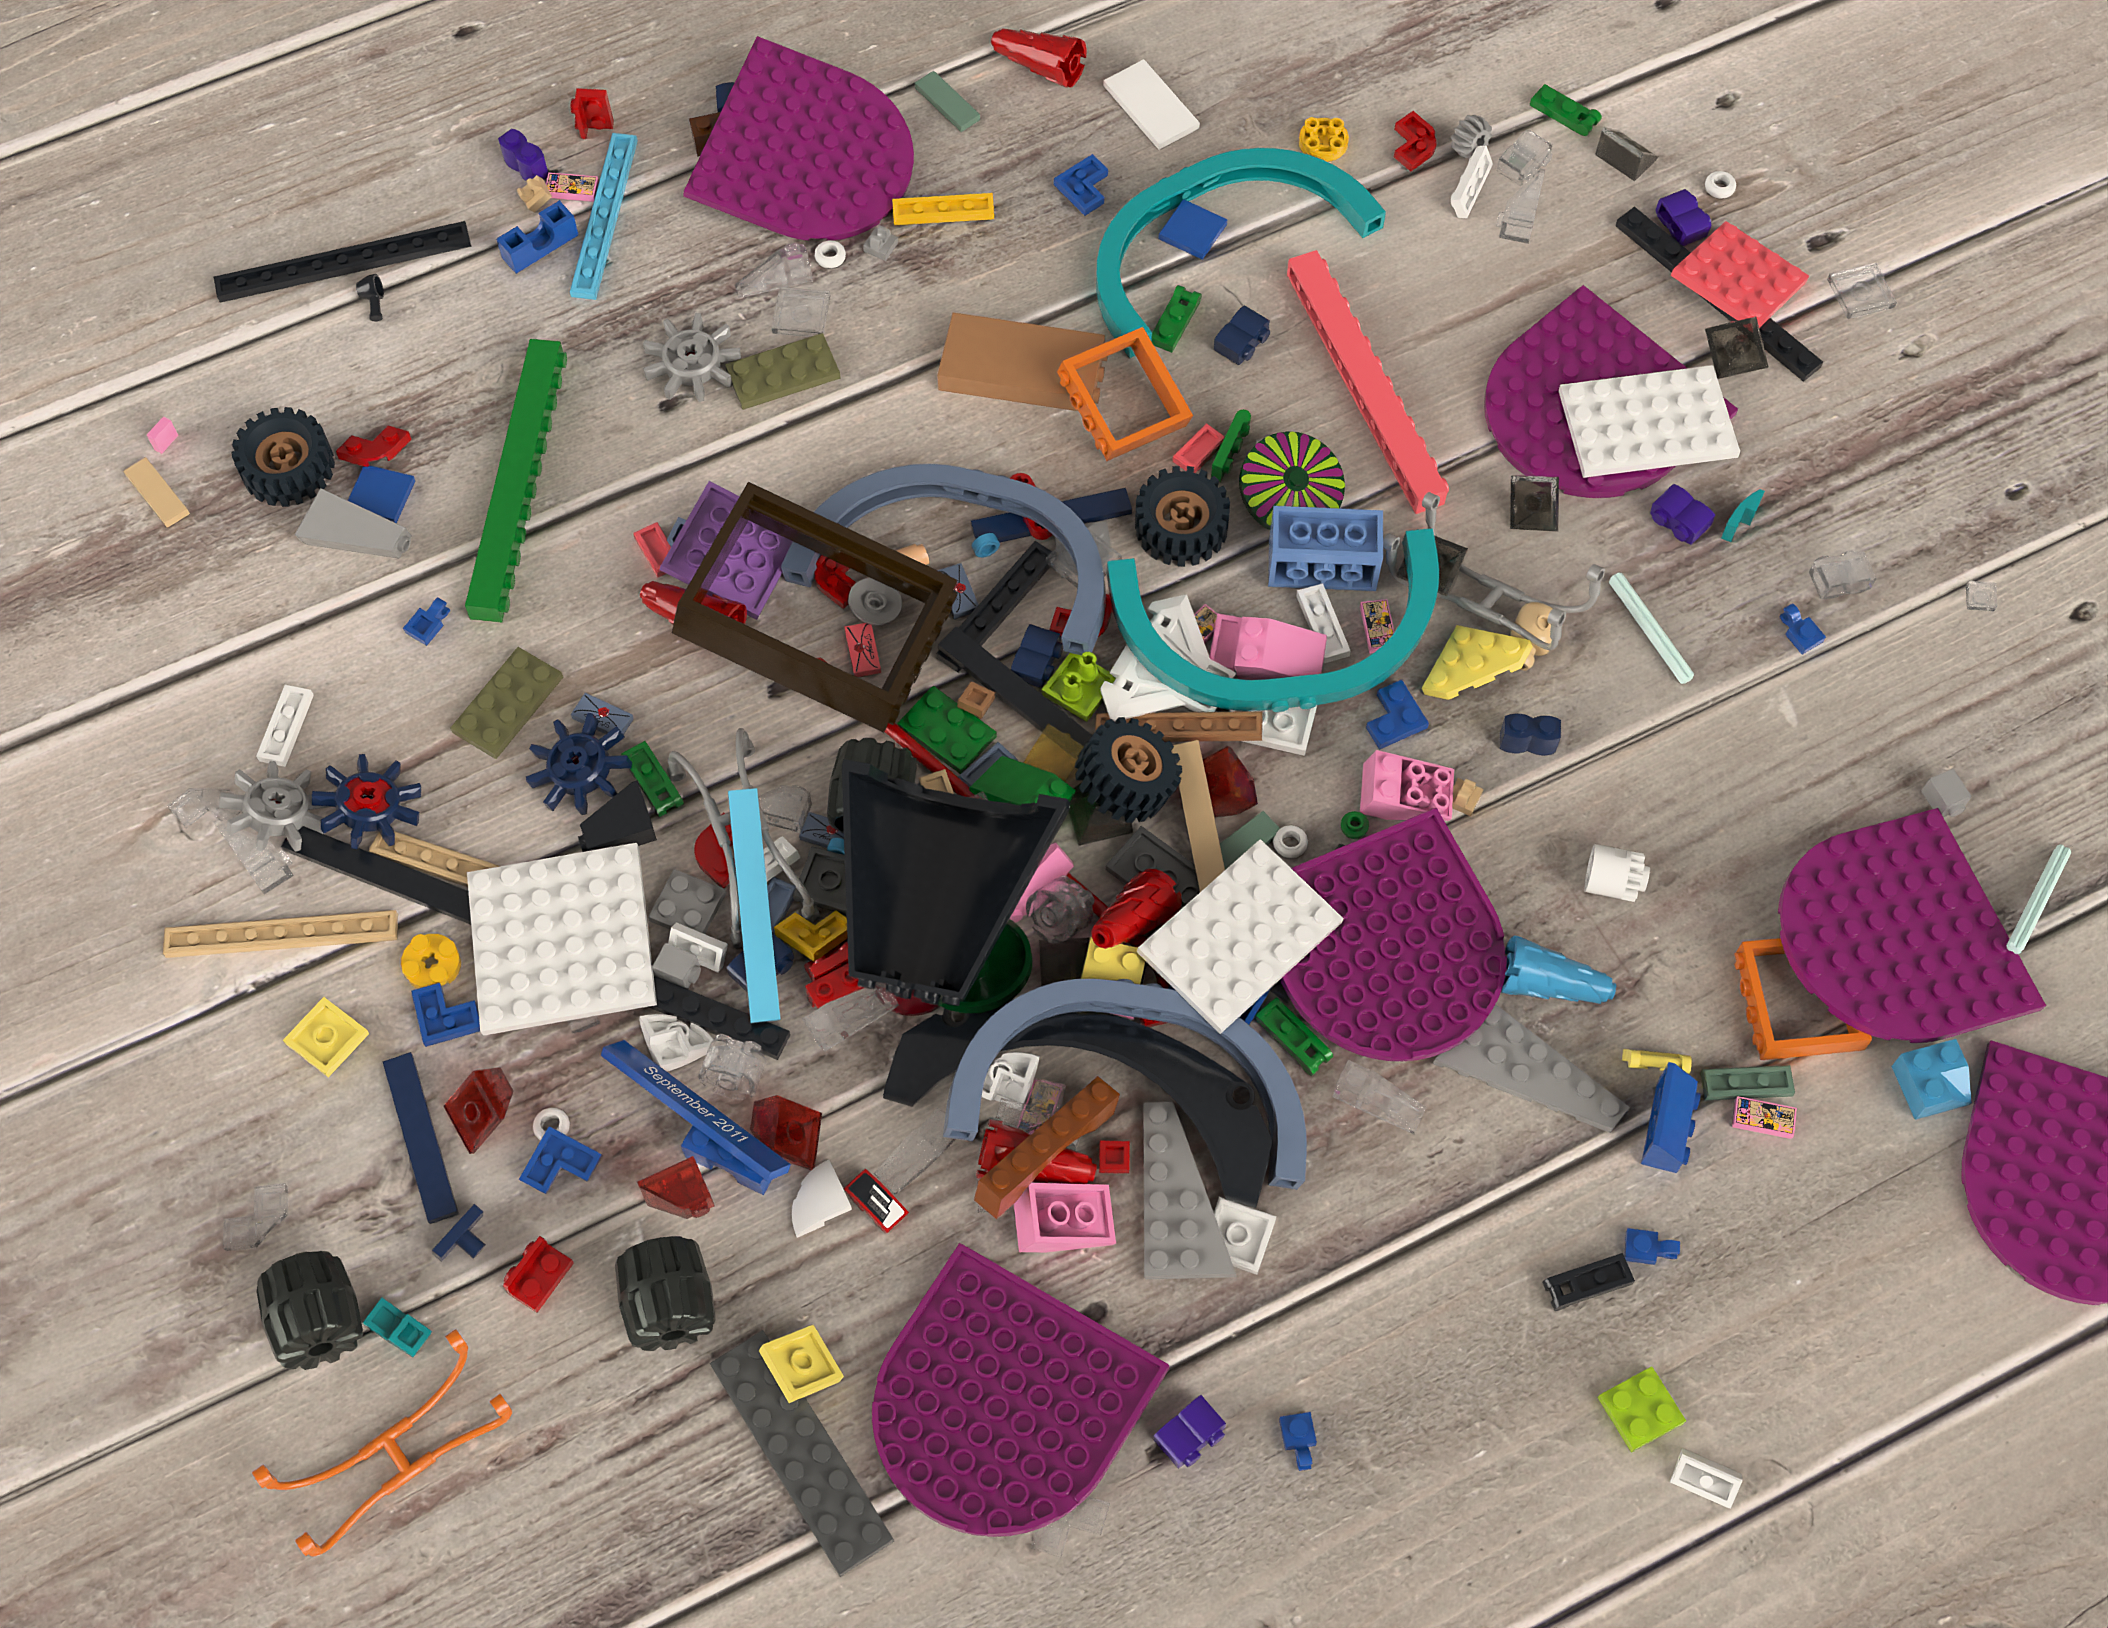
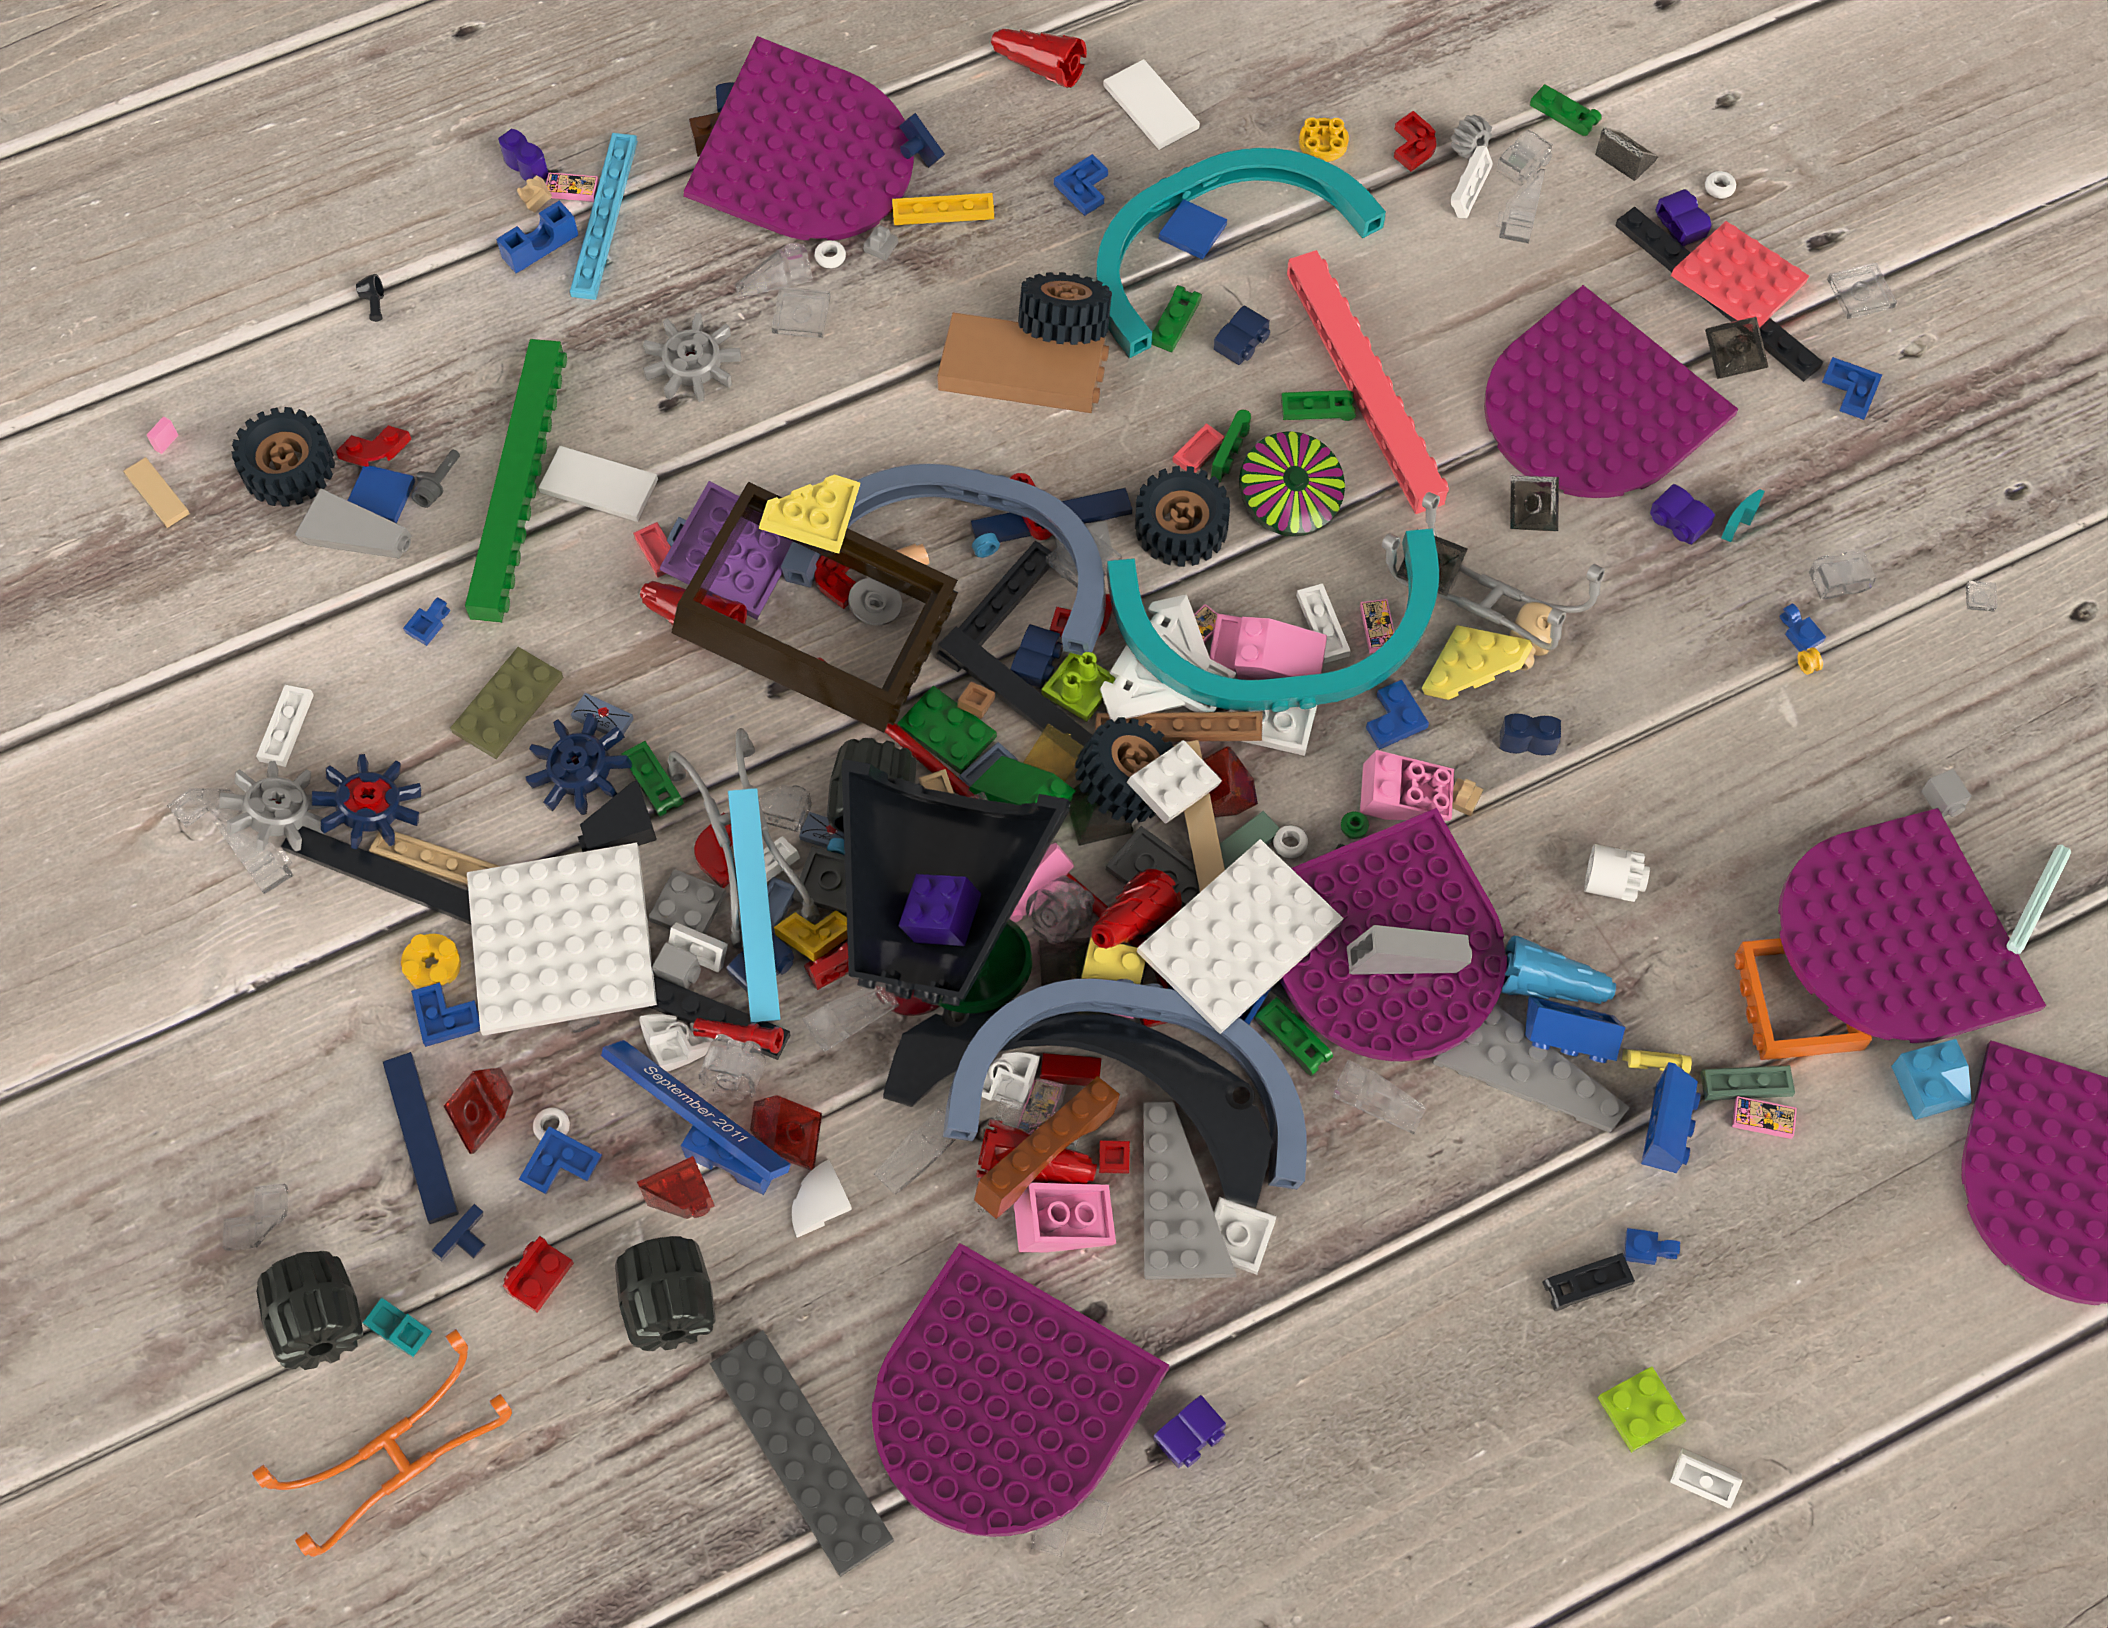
(280, 933): tan tile -> none
(326, 1037): light yellow plate -> none
(342, 261): black plate -> none
(429, 483): none -> dark grey piece
(591, 110): red bracket -> none
(598, 483): none -> white tile
(765, 1037): none -> red pin
(783, 371): olive plate -> none
(801, 1363): light yellow plate -> none
(813, 513): none -> light yellow plate
(831, 987): red bracket -> none
(862, 649): coral tile -> none
(875, 1200): slope -> none
(919, 141): none -> dark blue tile
(940, 909): none -> dark purple brick
(947, 101): sand green tile -> none
(965, 600): sand blue tile -> none
(1064, 308): none -> black wheel
(1070, 1069): none -> red slope
(1156, 372): orange window -> none
(1174, 781): none -> white plate
(1299, 1435): blue plate -> none
(1318, 405): none -> green plate
(1325, 547): medium blue brick -> none
(1407, 951): none -> light grey slope
(1573, 1029): none -> blue slope
(1648, 421): white plate -> none
(1651, 628): light aqua axle -> none
(1810, 660): none -> yellow bush
(1858, 383): none -> blue plate

